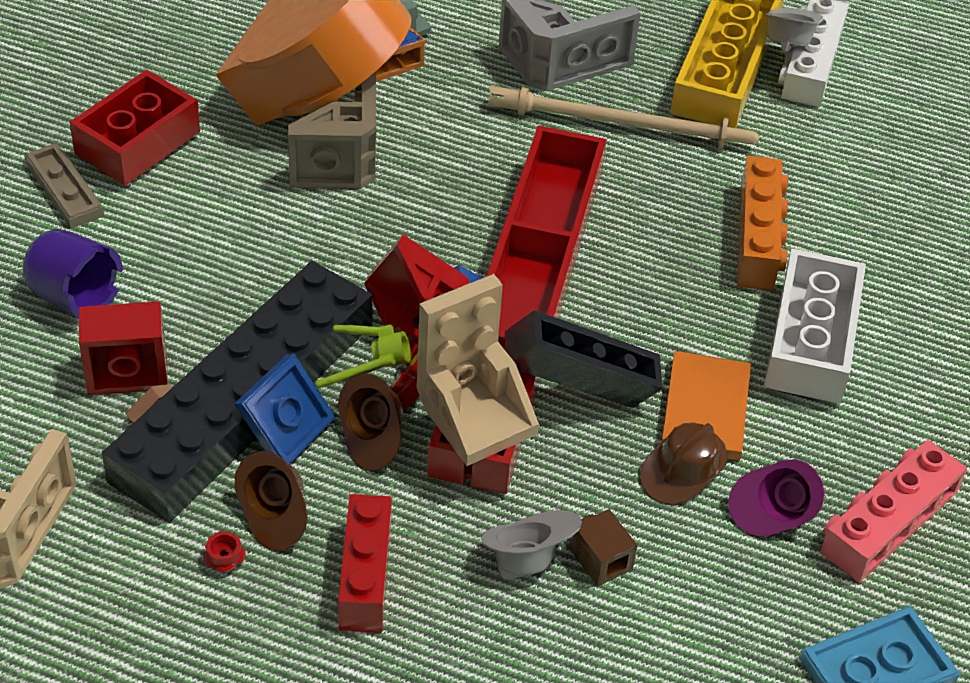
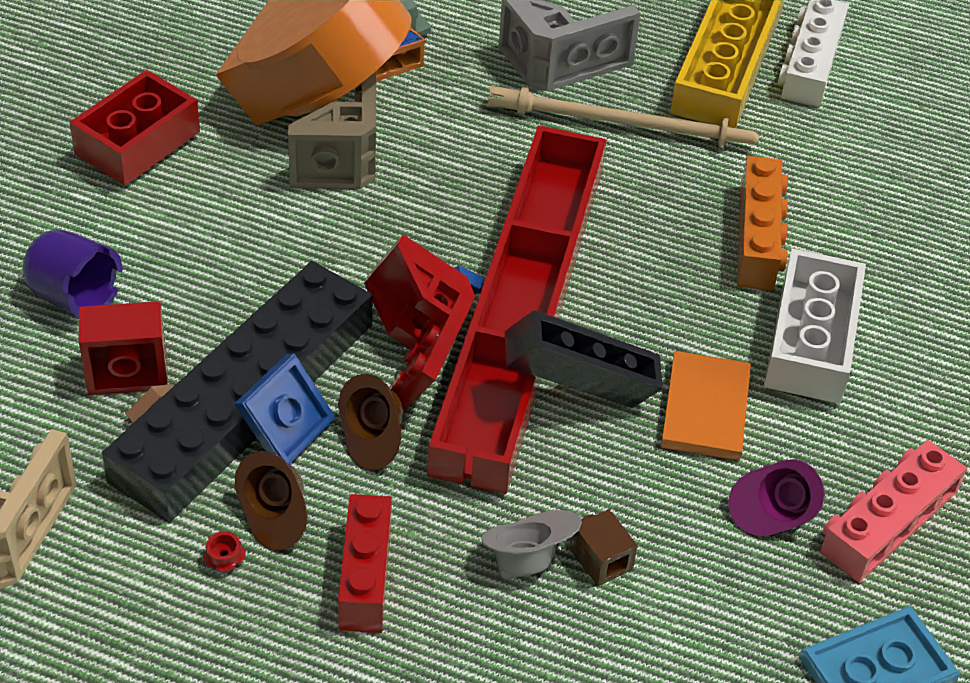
(64, 185): dark tan tile -> none
(387, 351): lime plant -> none
(468, 376): tan bracket -> none
(683, 463): reddish brown piece -> none
(792, 26): light grey piece -> none

